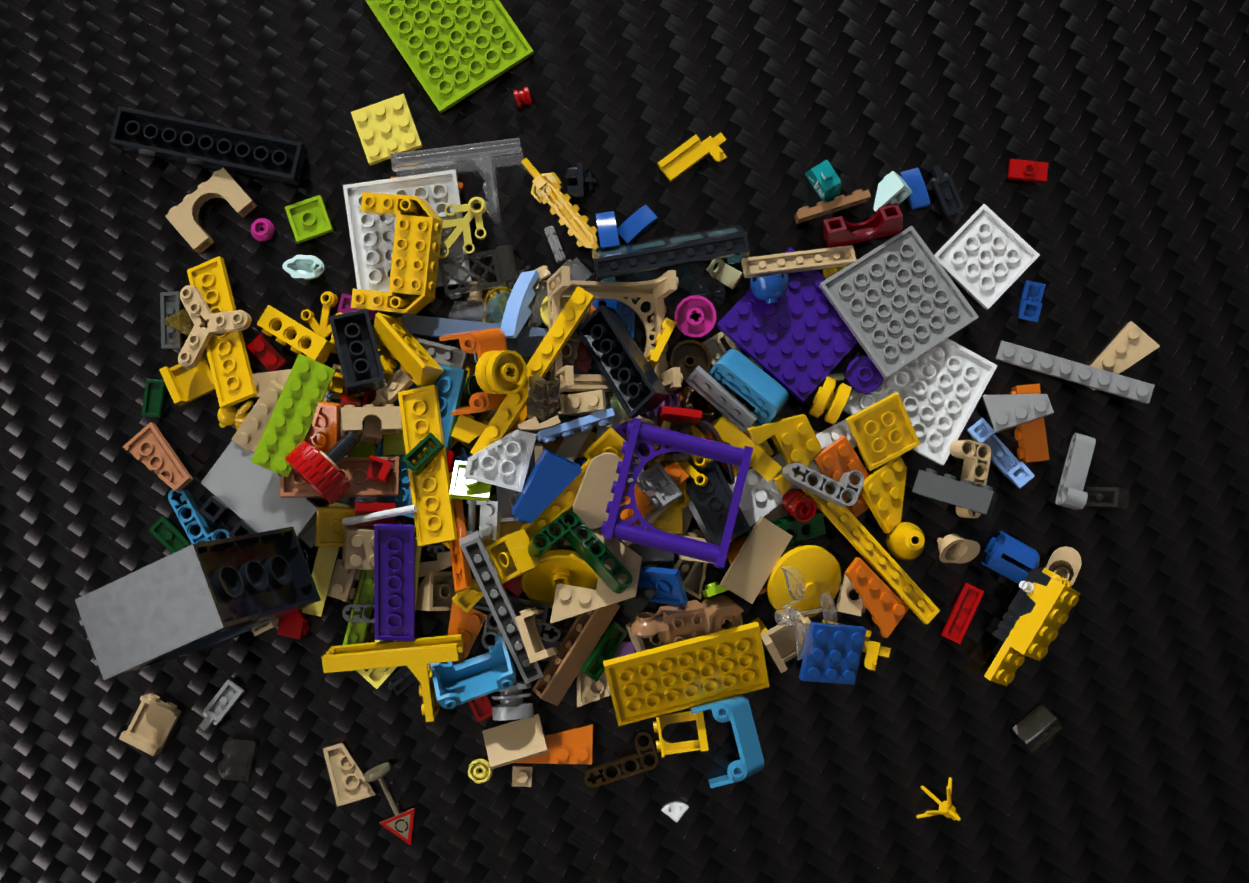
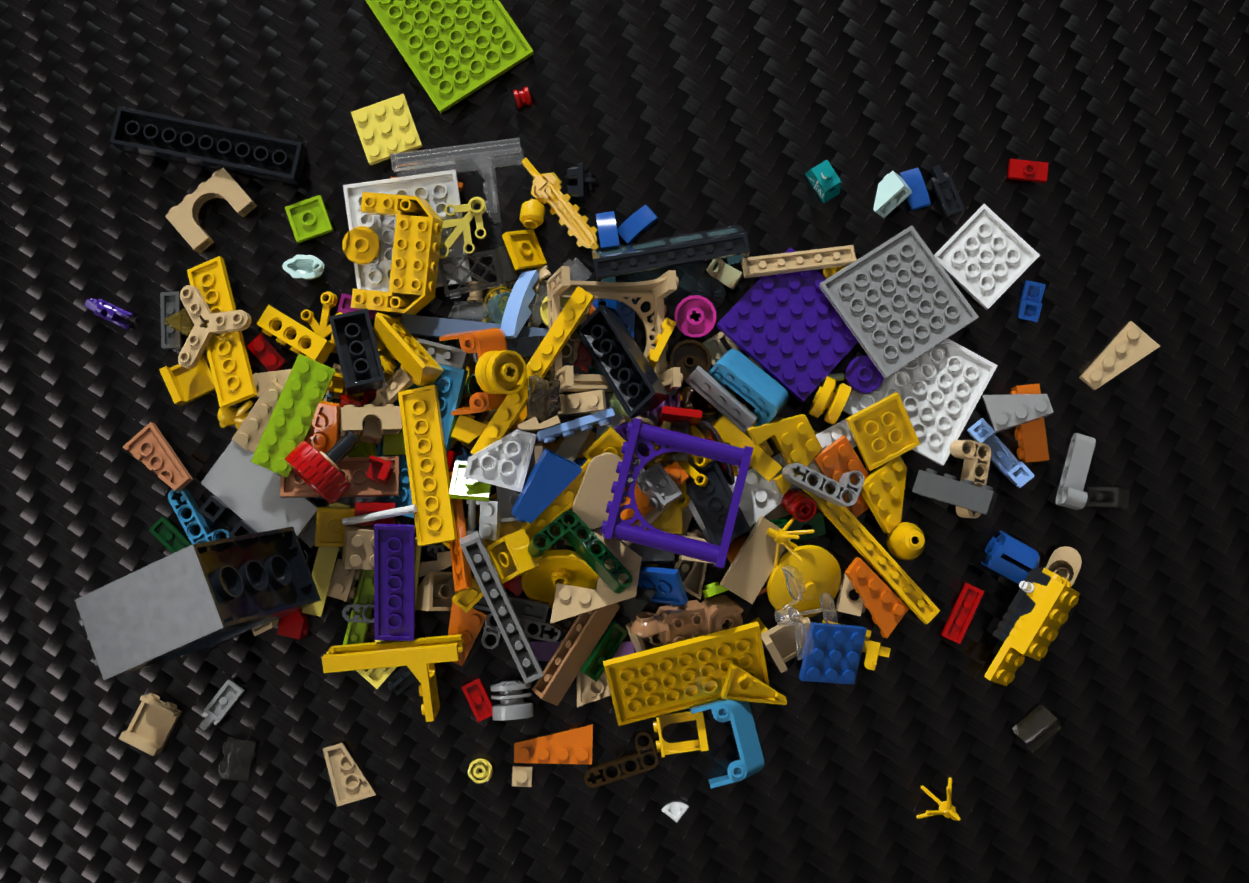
(109, 312): none -> dark purple hinge
(154, 398): dark green tile -> none
(263, 235): dark pink plate -> none
(361, 245): none -> yellow tile
(402, 823): dark tan piece -> none
(418, 449): dark green slope -> none
(475, 676): dark azure windscreen -> none
(515, 741): tan tile -> none
(524, 249): none -> yellow plate
(531, 636): tan panel -> none
(532, 213): none -> yellow head
(554, 244): light grey axle -> none
(691, 153): yellow piece -> none
(745, 687): none -> yellow wing
(770, 287): blue cylinder -> none
(781, 538): none -> yellow plant
(840, 202): medium nougat plate -> none
(885, 222): dark red arch -> none
(956, 549): tan piece -> none
(1075, 372): light grey plate -> none

